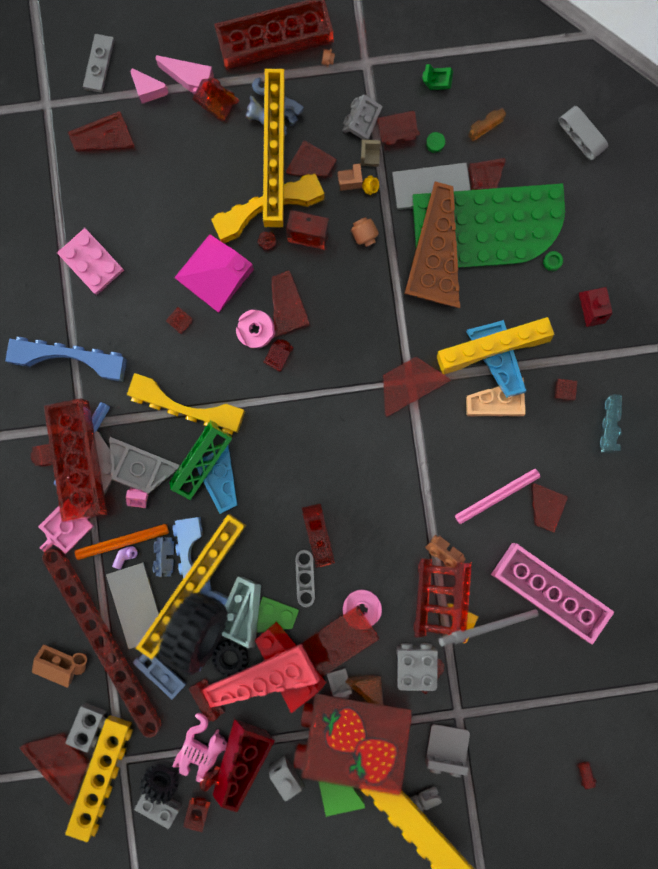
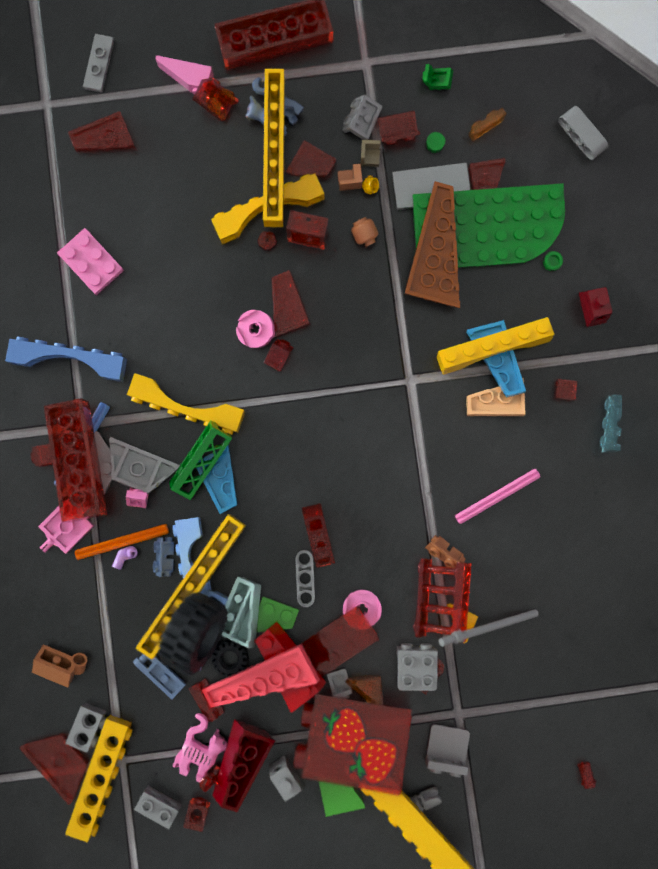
(102, 651): clear red beam -> none
(133, 601): light grey tile -> none
(148, 87): bright pink slope -> none
(153, 791): black tyre -> none
(179, 320): clear red tile -> none
(214, 272): dark pink slope -> none
(328, 57): nougat plate -> none
(409, 384): clear red wing -> none
(547, 507): clear red wing -> none
(552, 593): bright pink brick -> none

